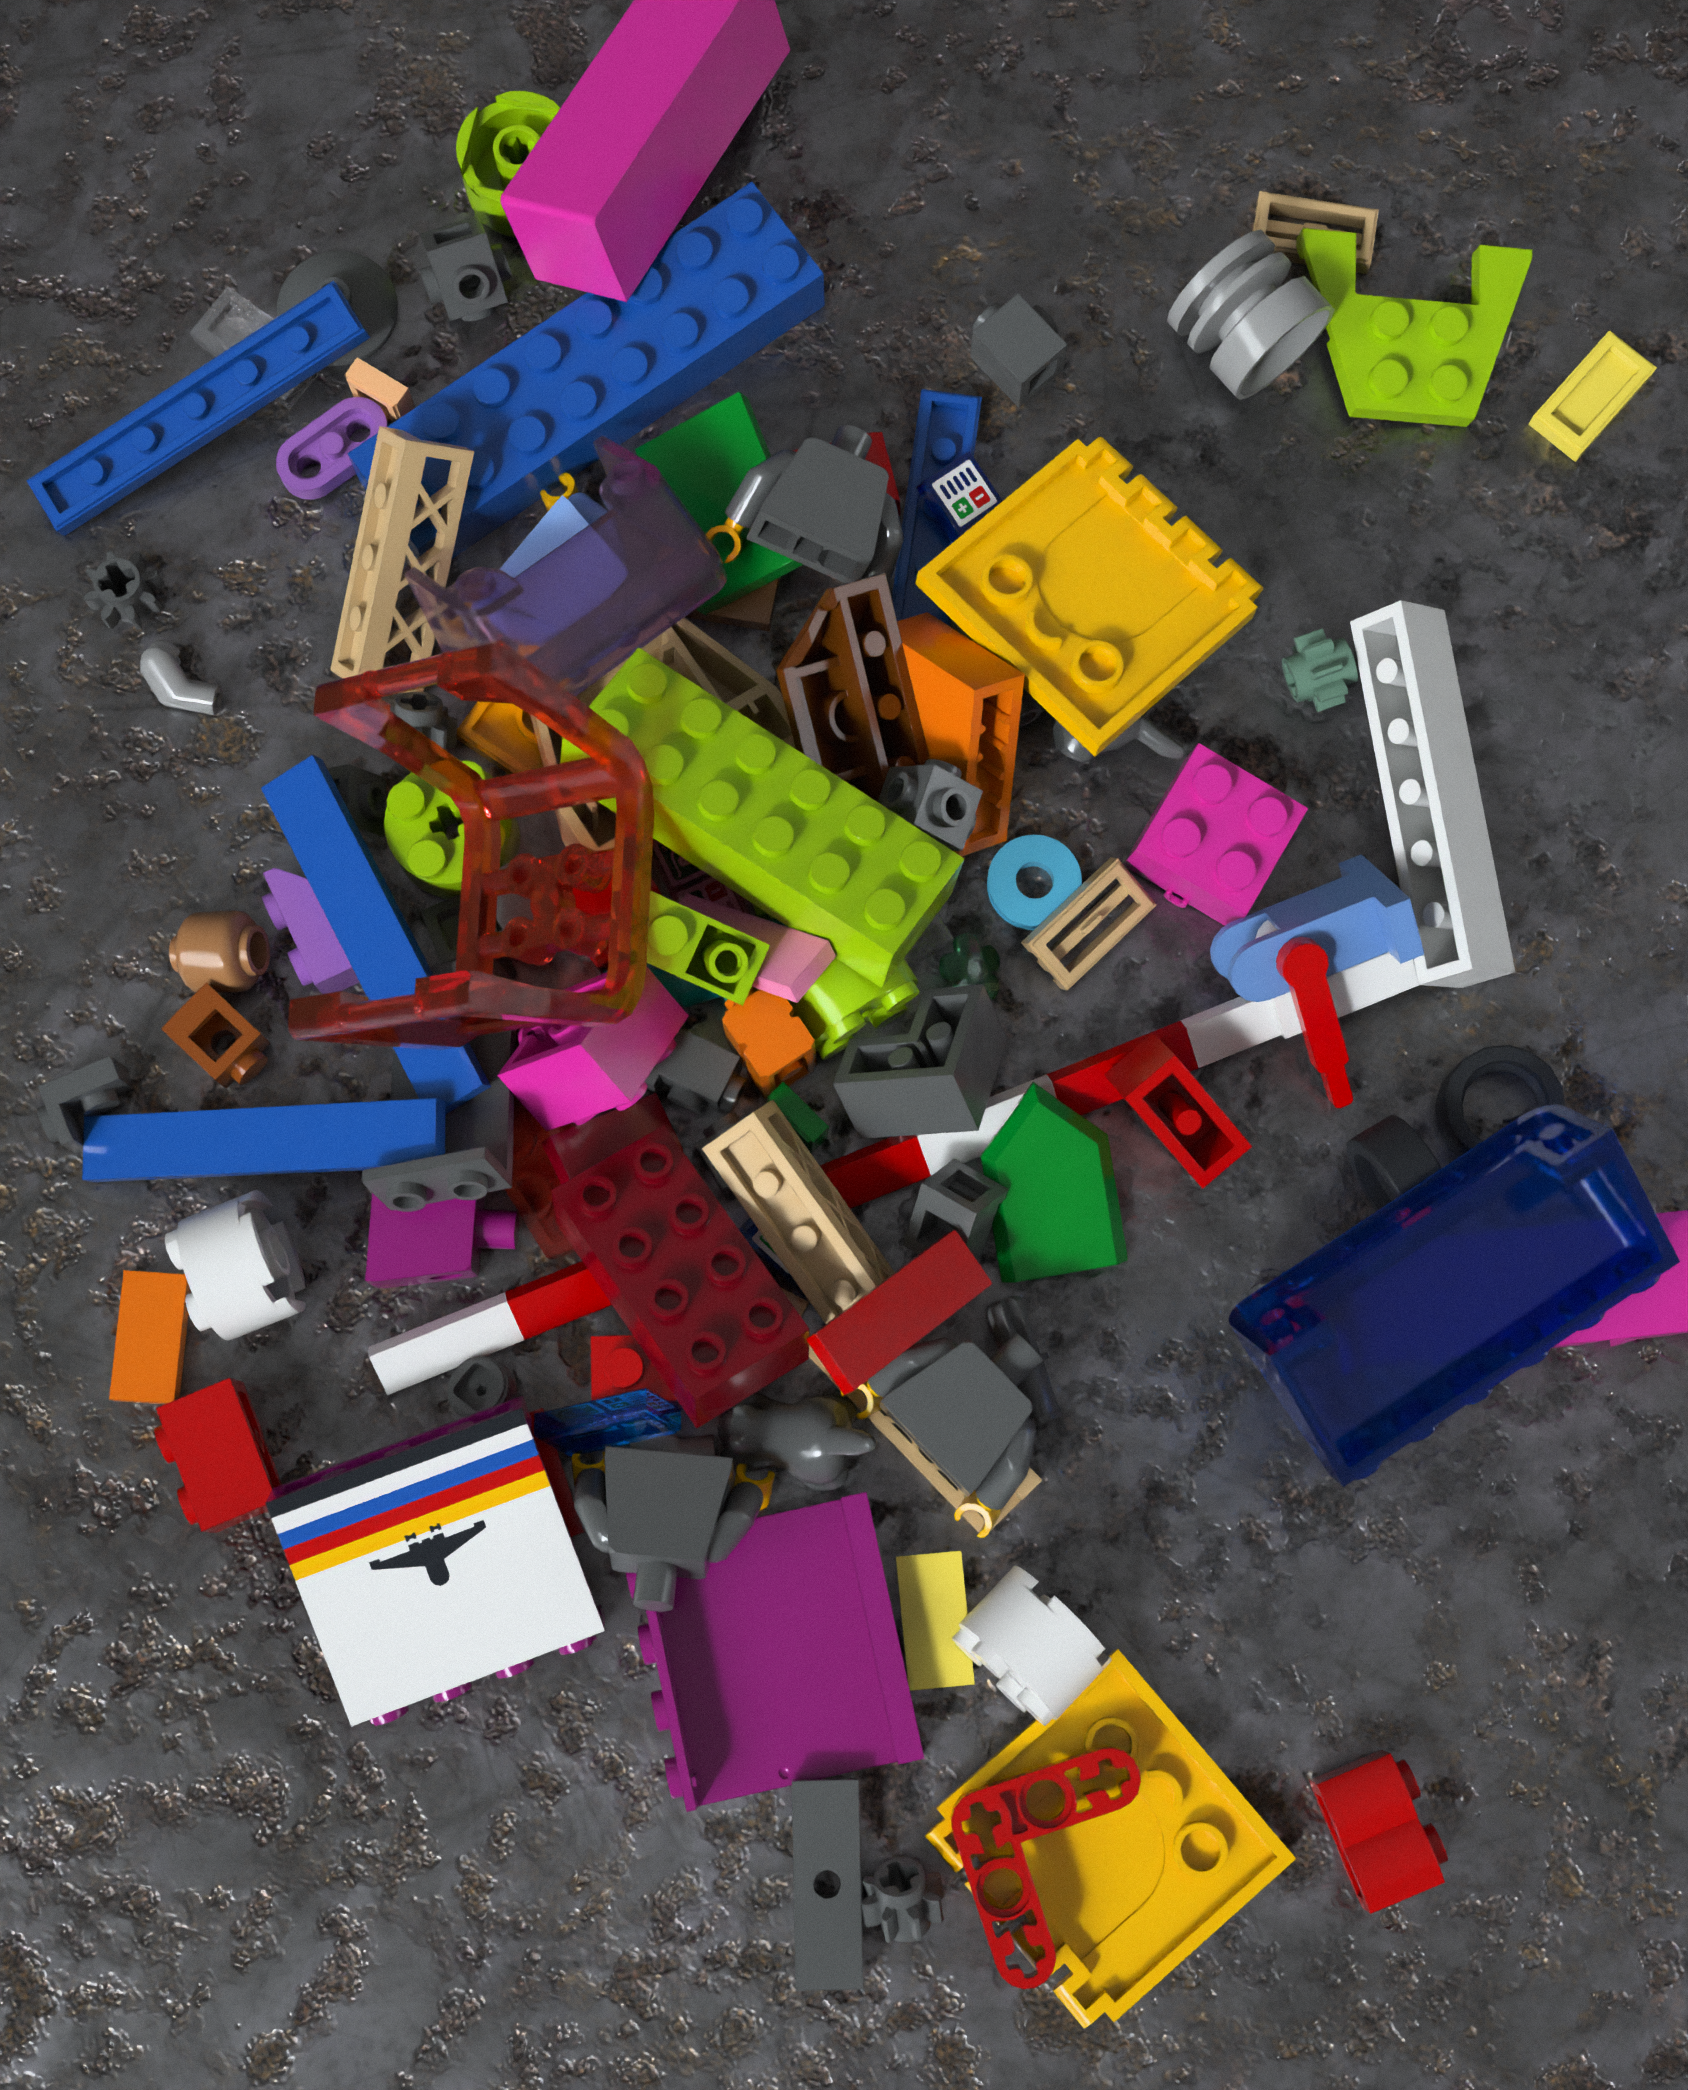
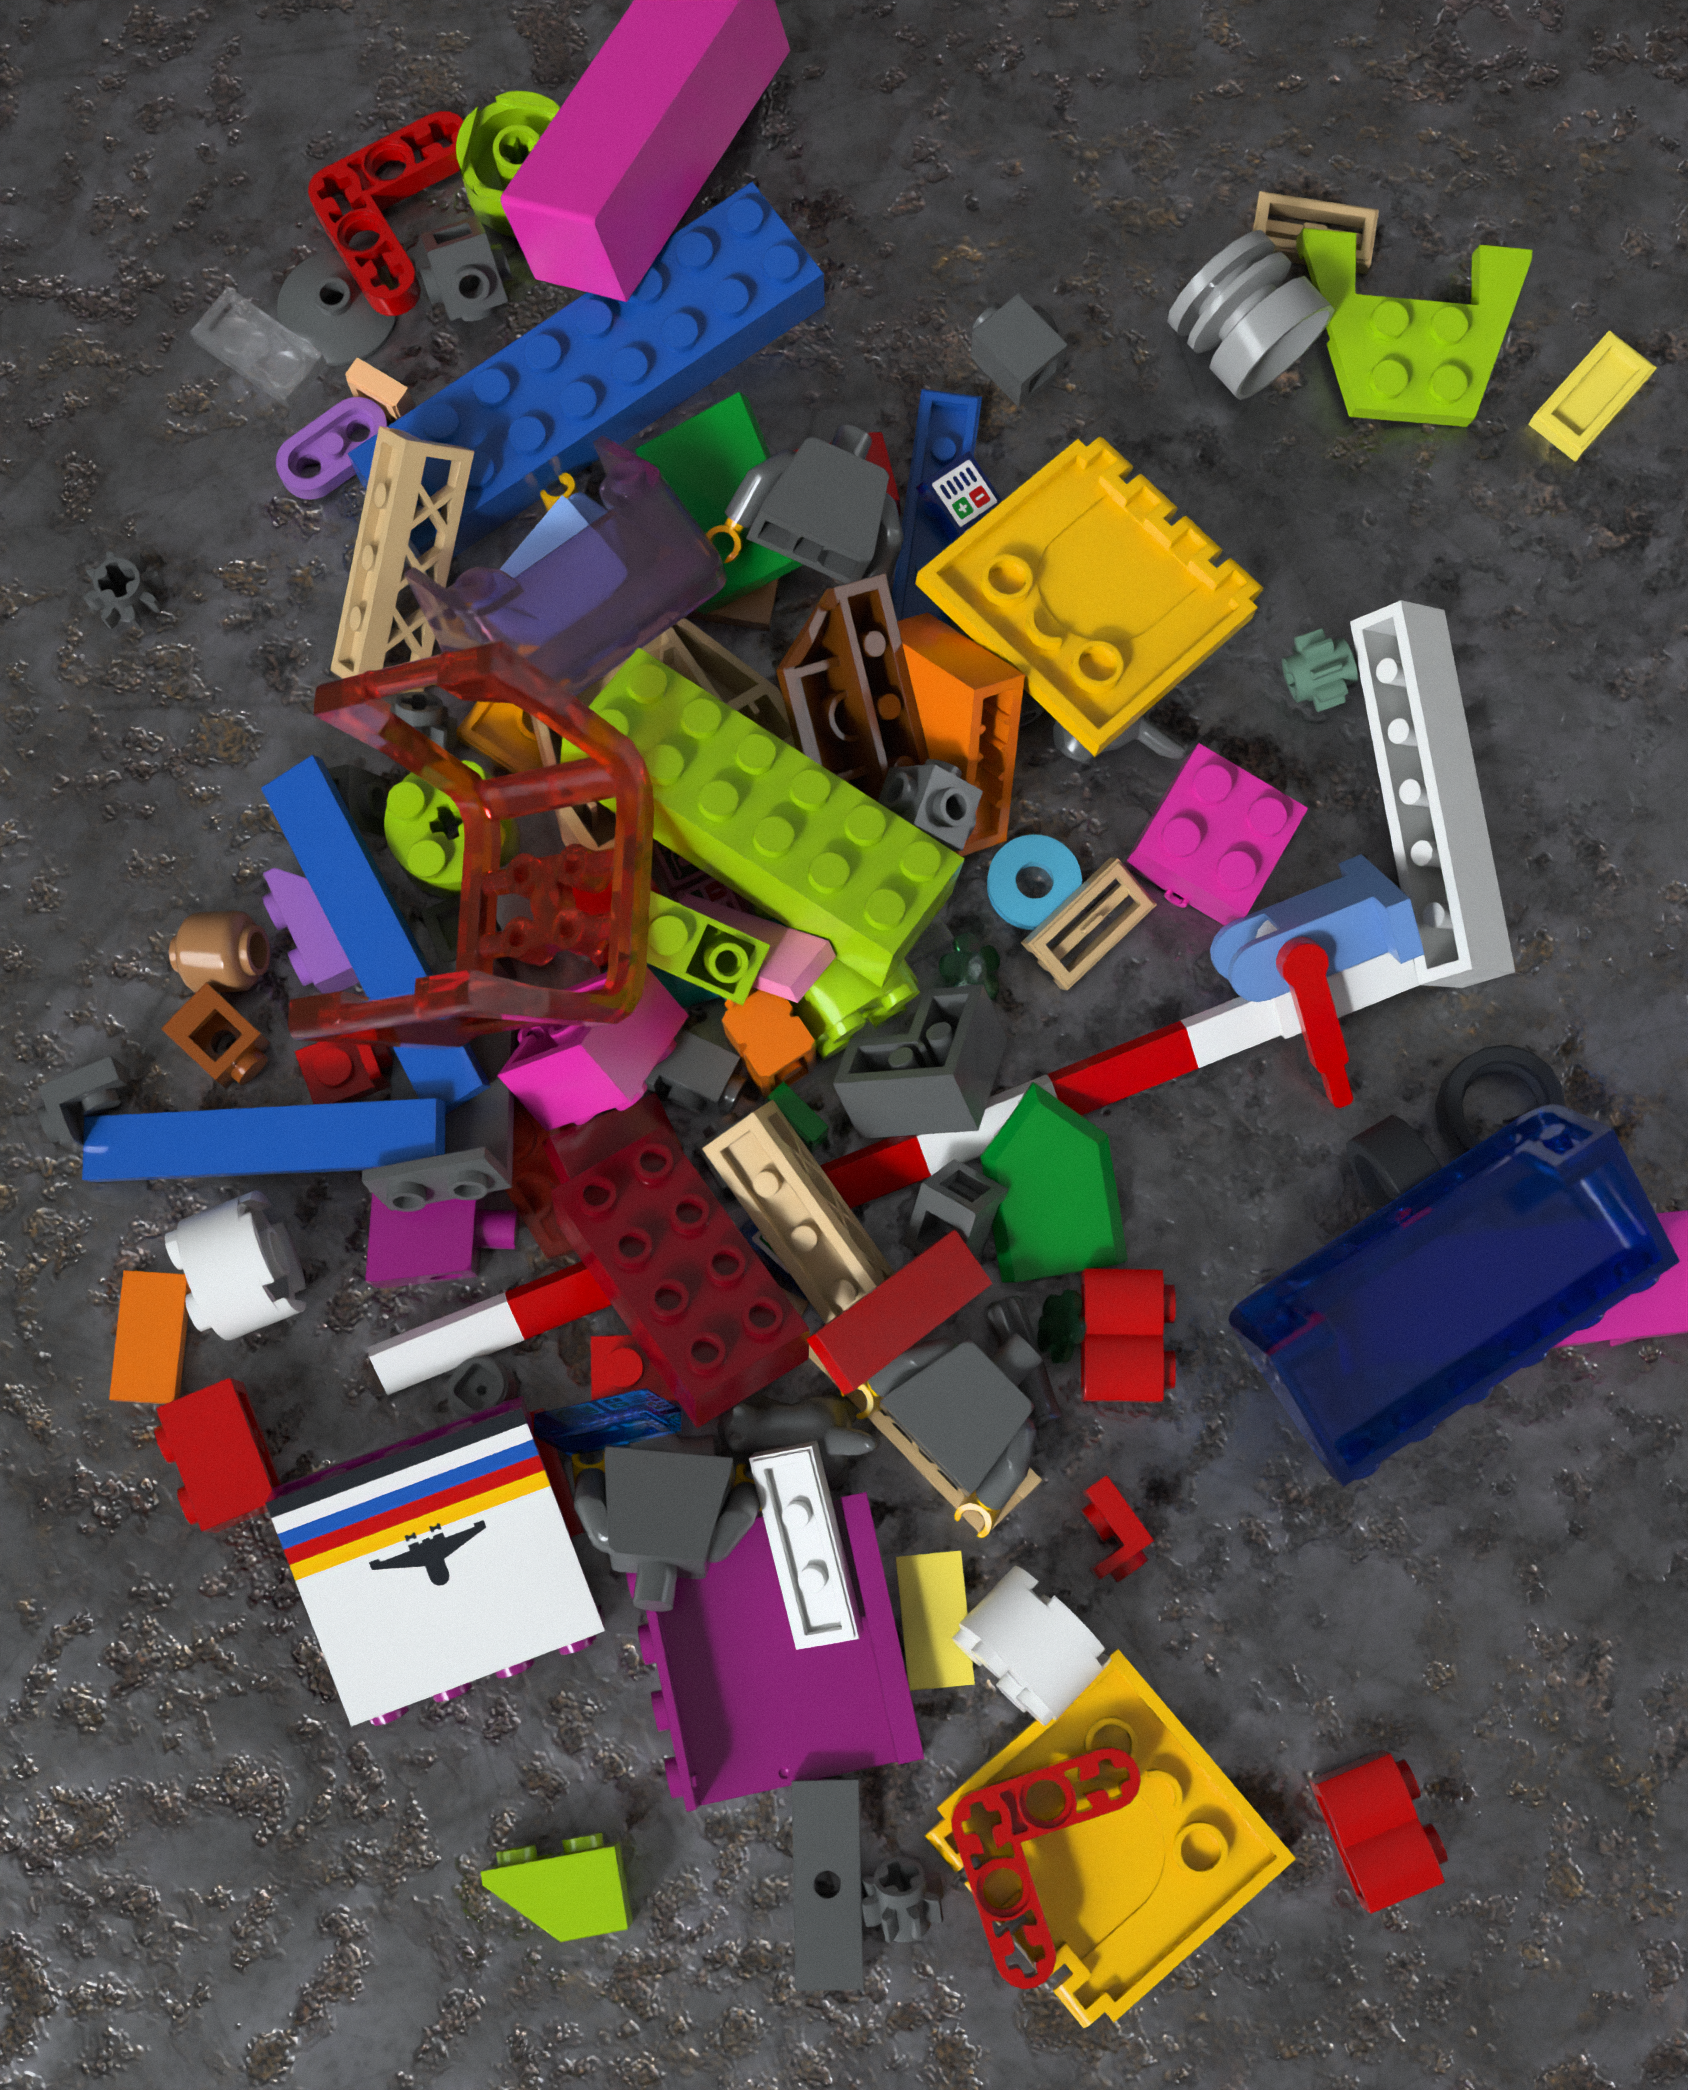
(170, 685): light grey arm -> none
(198, 408): blue tile -> none
(344, 1070): none -> red bracket
(369, 195): none -> red beam
(566, 1891): none -> lime slope
(806, 1545): none -> white tile
(1061, 1325): none -> clear green plant
(1111, 1517): none -> red bracket
(1124, 1335): none -> red brick
(1178, 1110): red brick -> none

